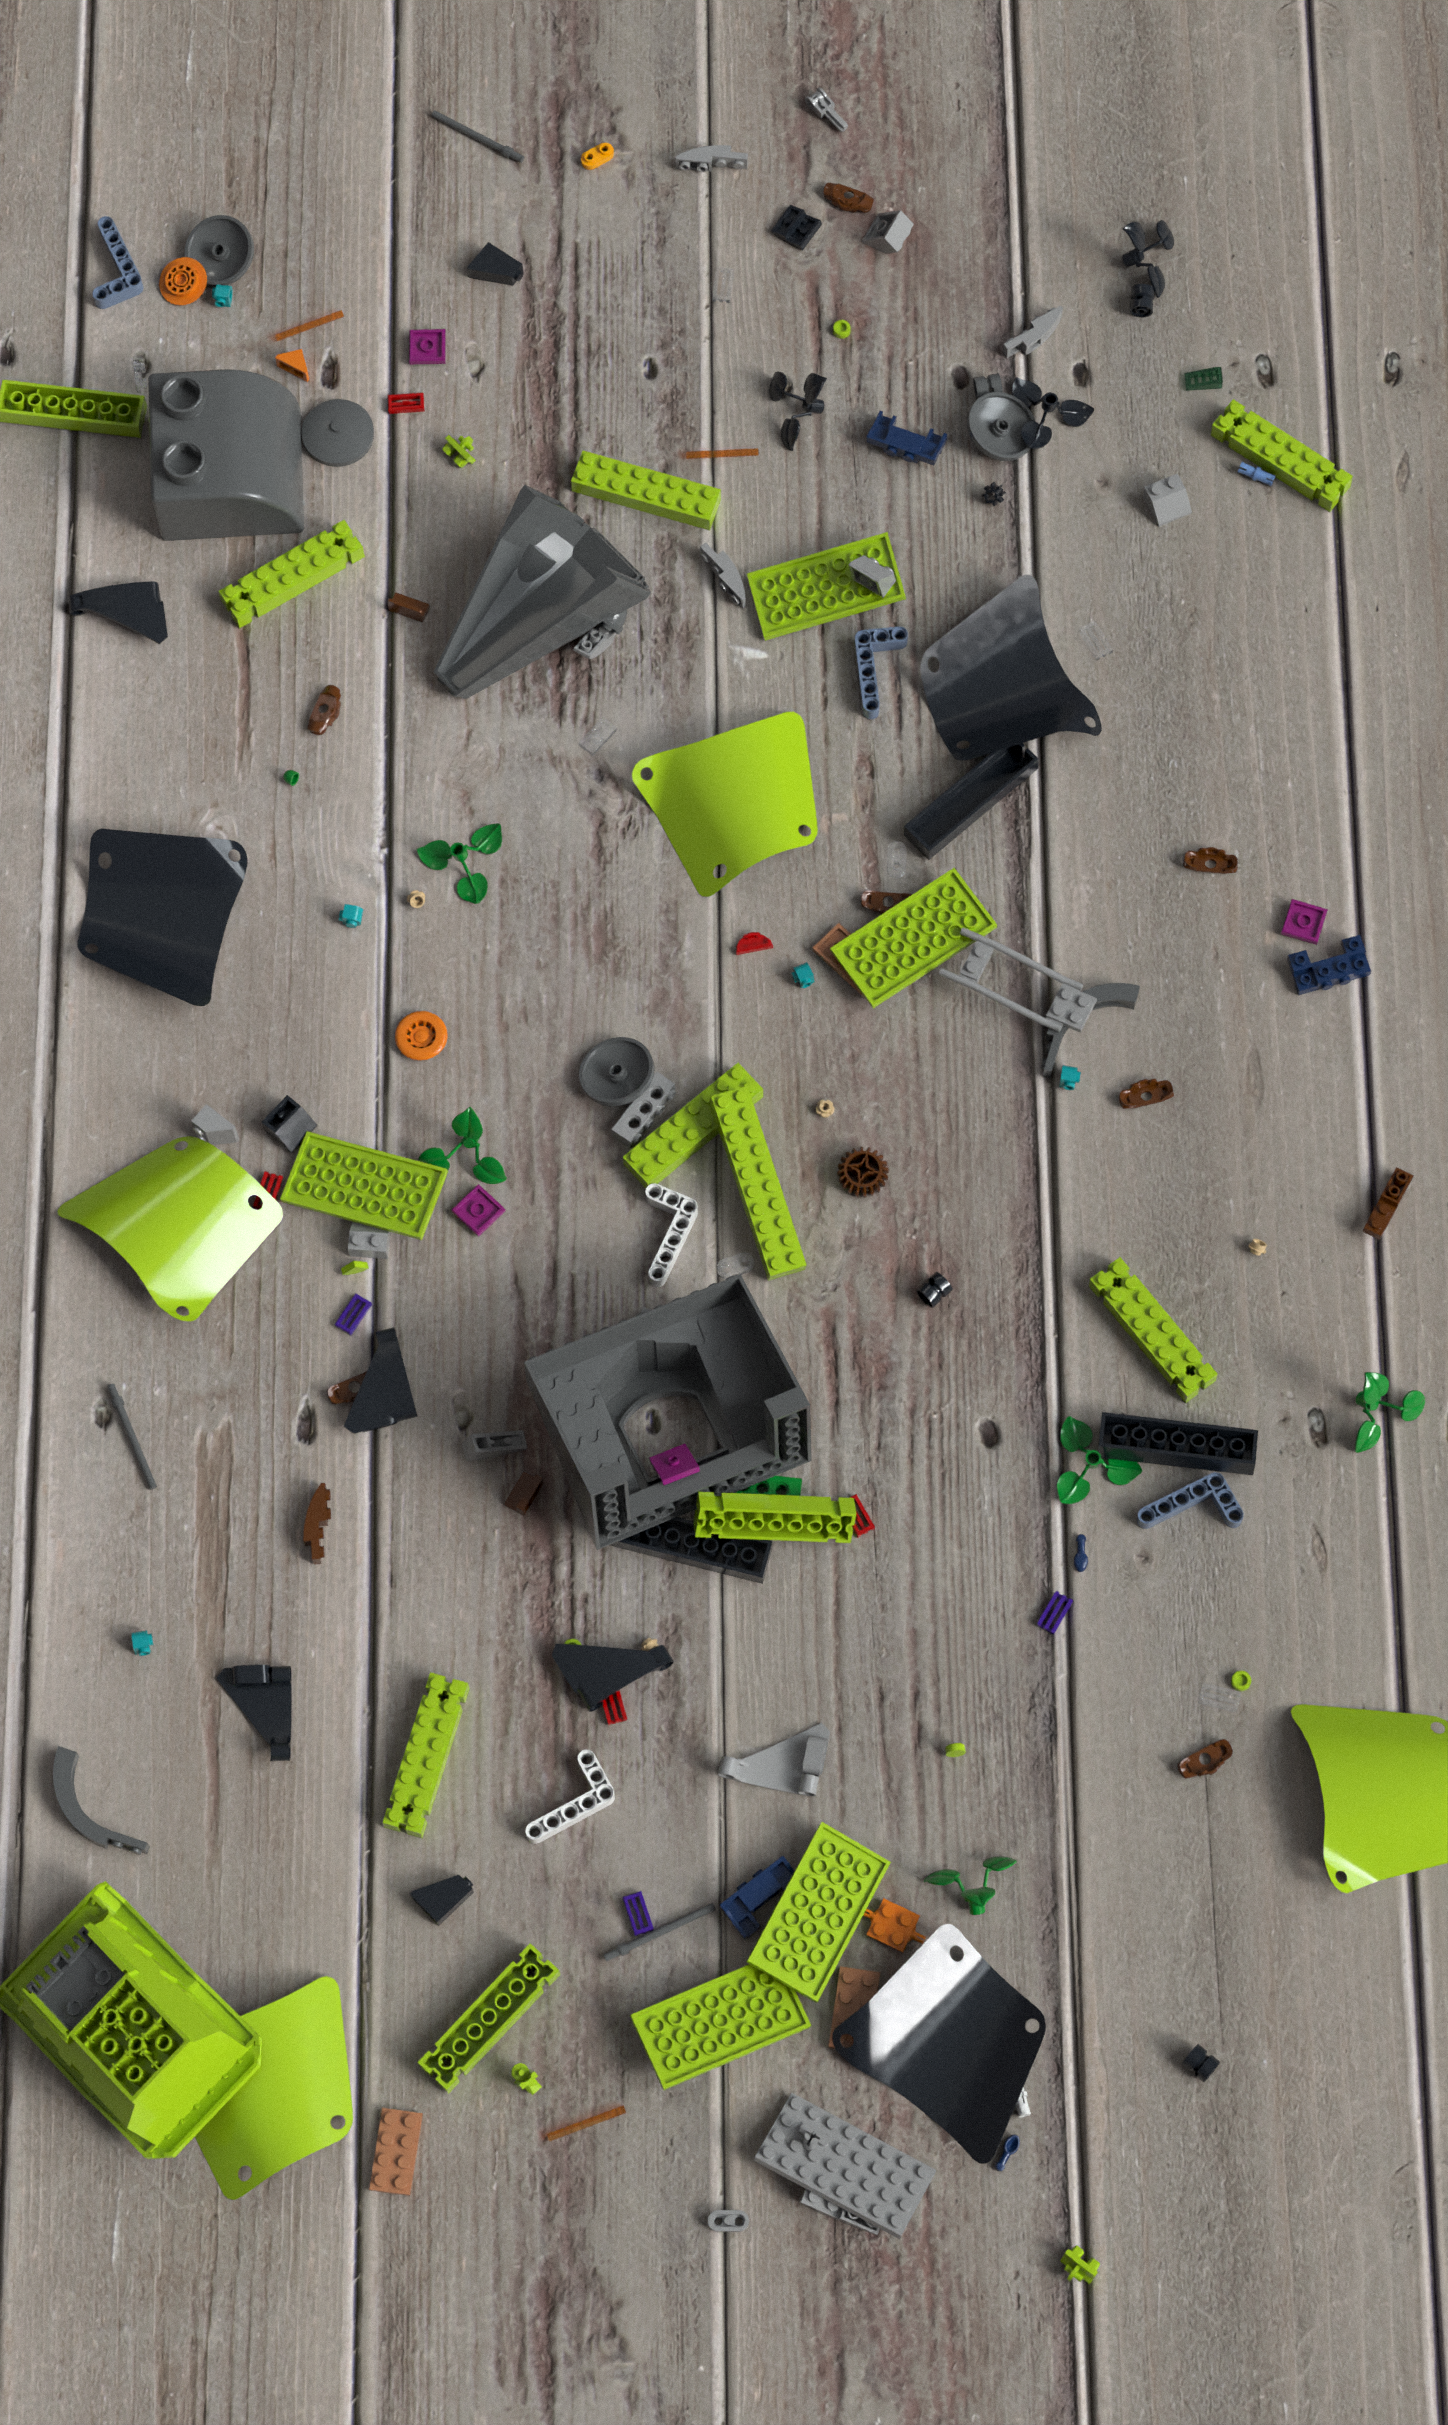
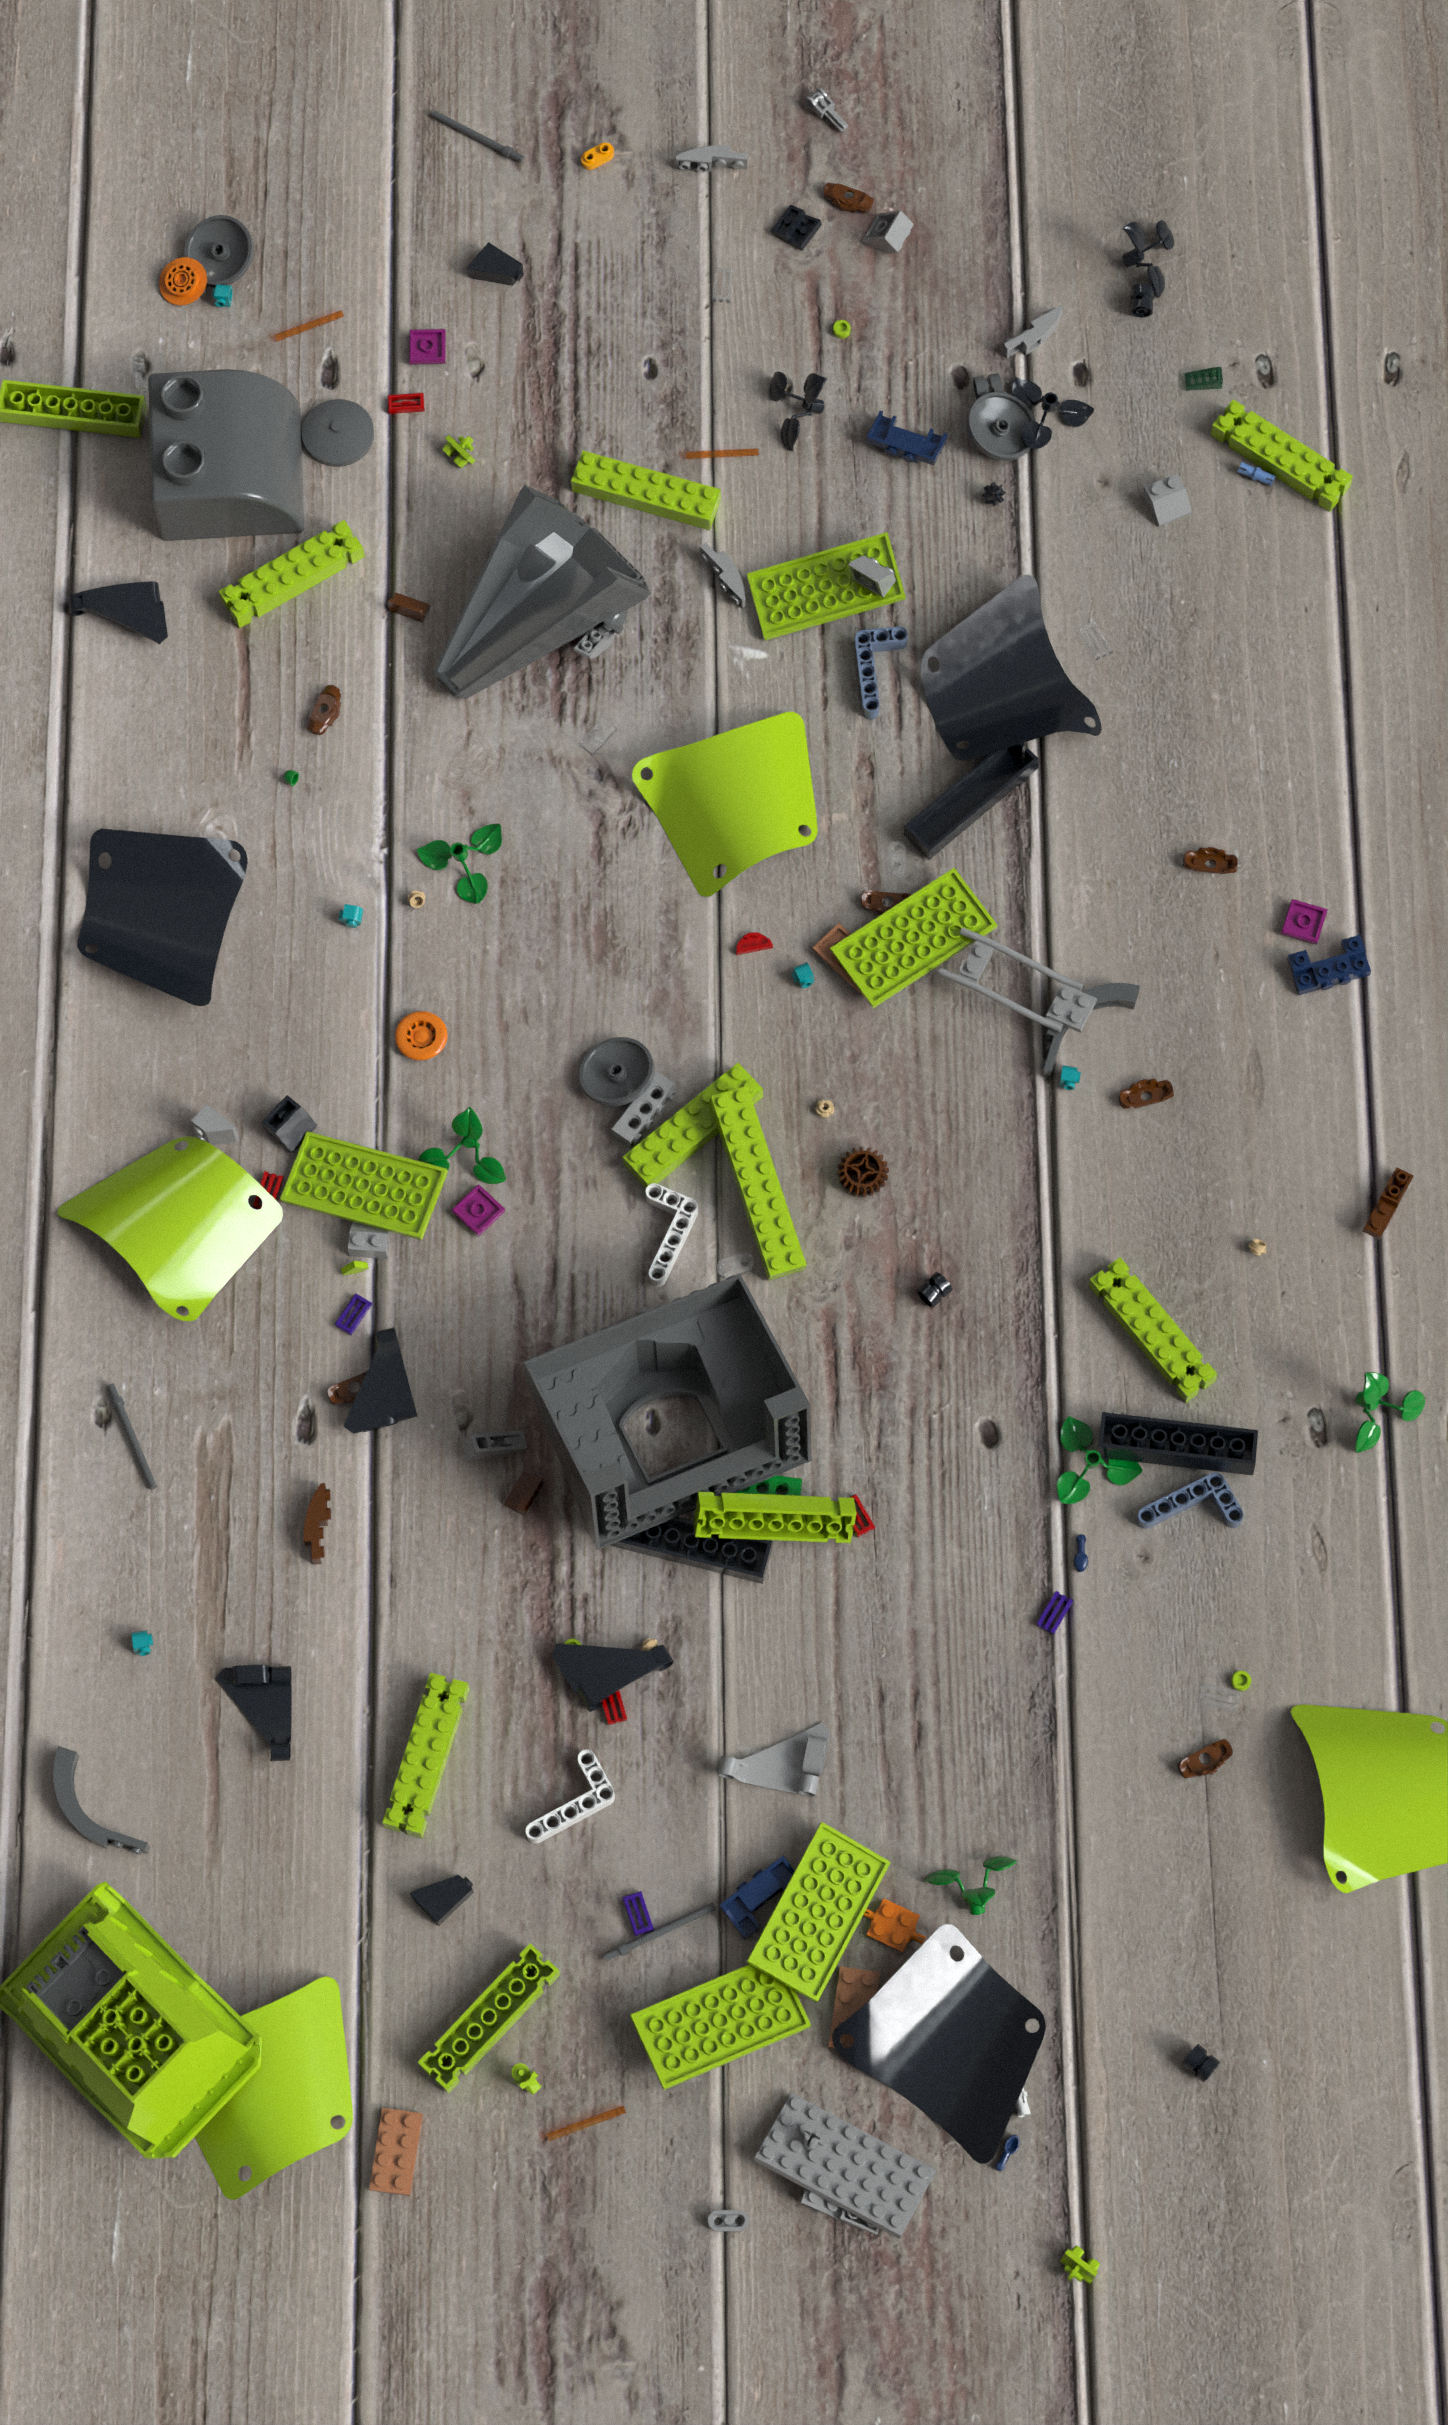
(122, 263): sand blue beam -> none
(293, 363): orange slope -> none
(674, 1464): magenta plate -> none
(955, 1750): lime tile -> none

